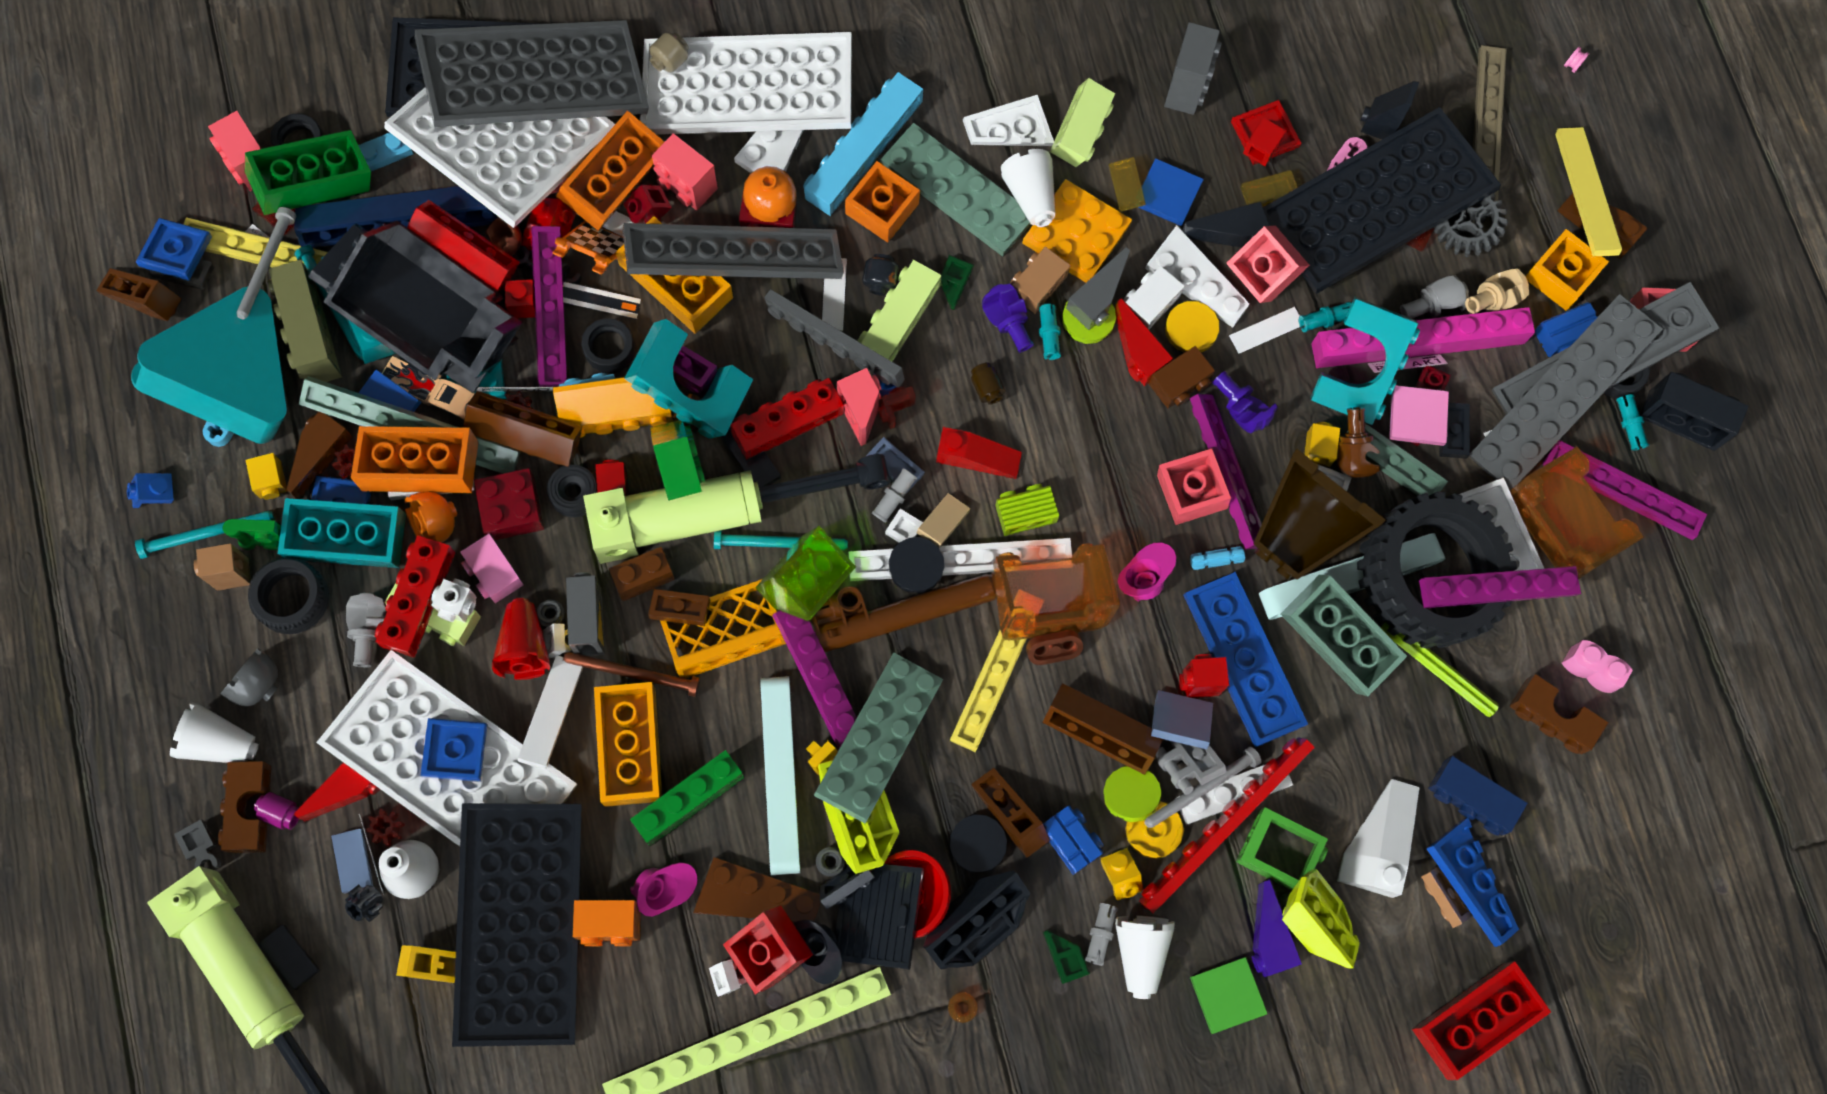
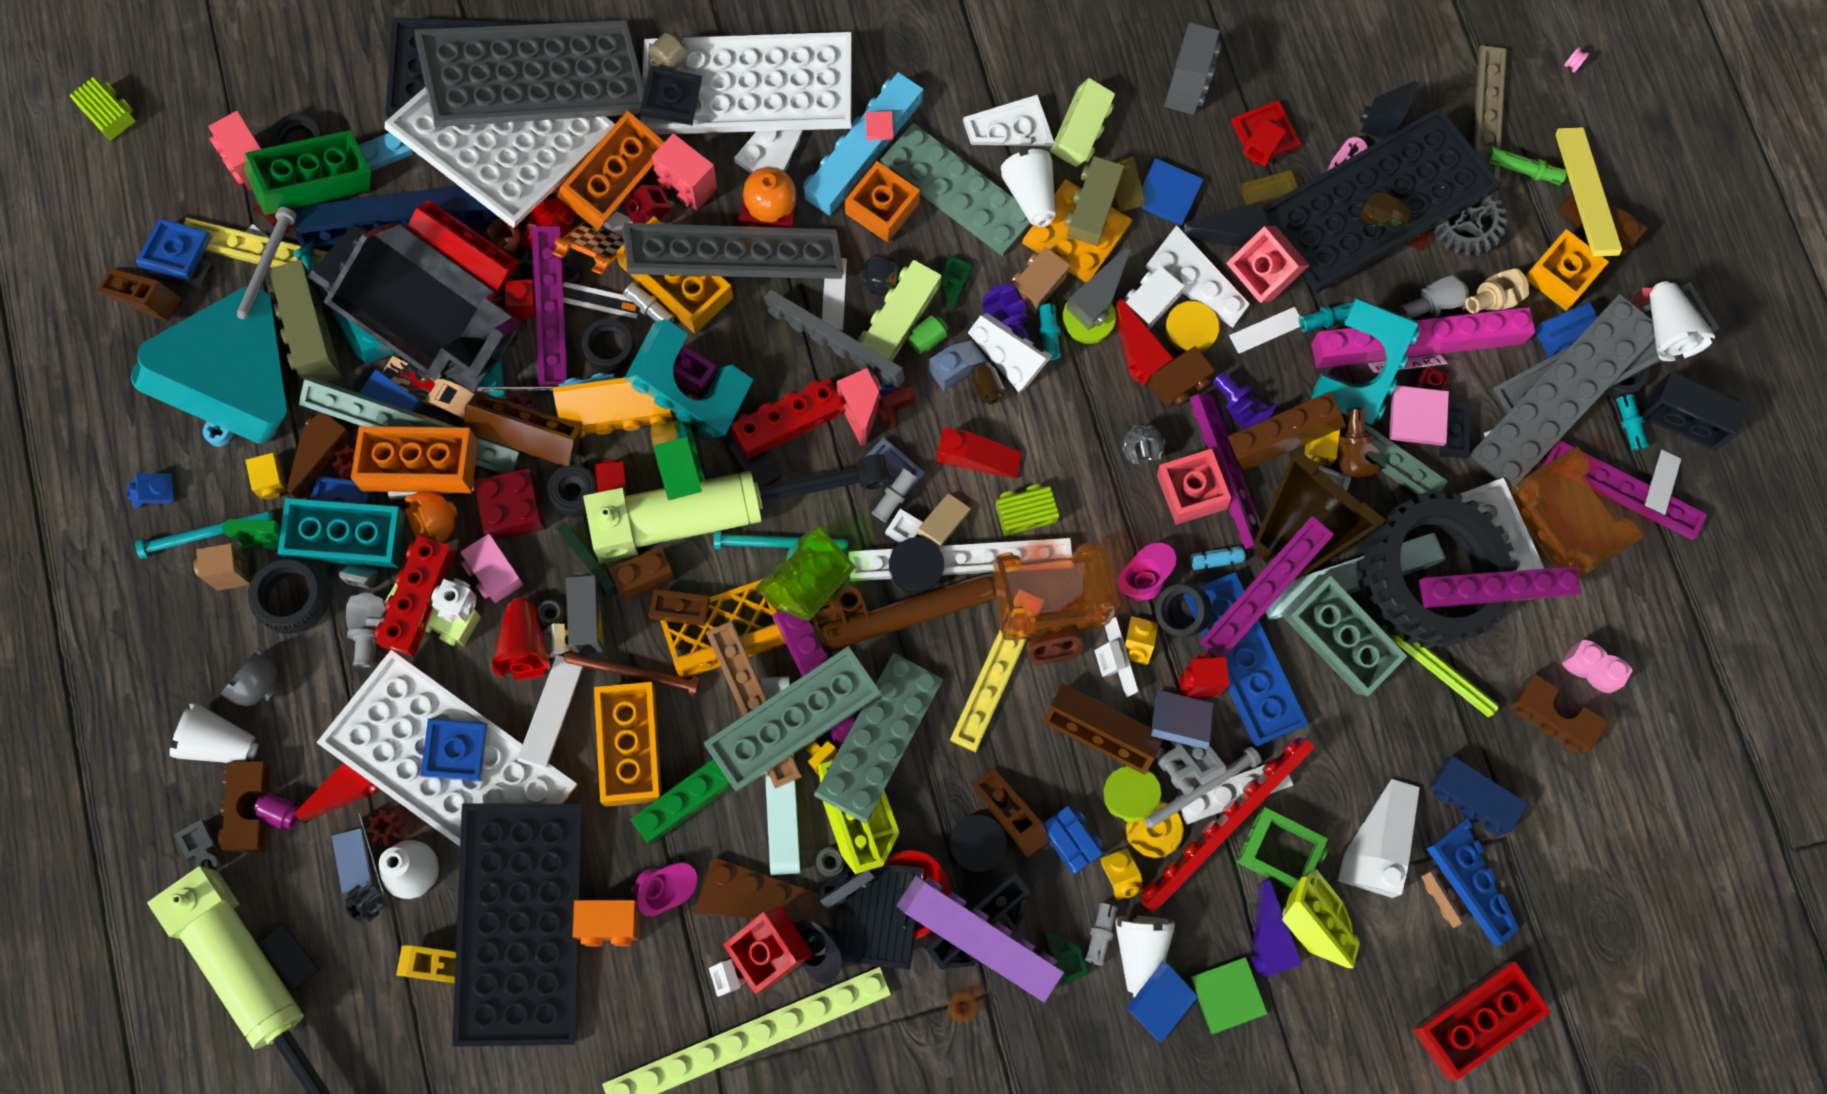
(103, 108): none -> lime brick
(359, 576): none -> light grey slope
(587, 559): none -> clear green tile
(648, 304): none -> light grey pin
(671, 95): none -> black plate
(746, 688): none -> medium nougat tile
(792, 719): none -> sand green plate
(879, 125): none -> coral tile
(928, 334): none -> bright green brick
(955, 363): none -> sand blue slope
(979, 938): none -> medium lavender brick
(1011, 354): none -> white wing
(1093, 200): none -> olive brick
(1110, 658): none -> white plate
(1126, 674): none -> white sticker
(1140, 639): none -> yellow bracket
(1143, 444): none -> dark grey piece
(1162, 1002): none -> blue tile
(1163, 607): none -> black tyre
(1266, 588): none -> magenta plate
(1287, 431): none -> reddish brown brick
(1385, 211): none -> dark brown rock
(1535, 168): none -> bright green pin
(1663, 482): none -> white sticker
(1677, 323): none -> white cone

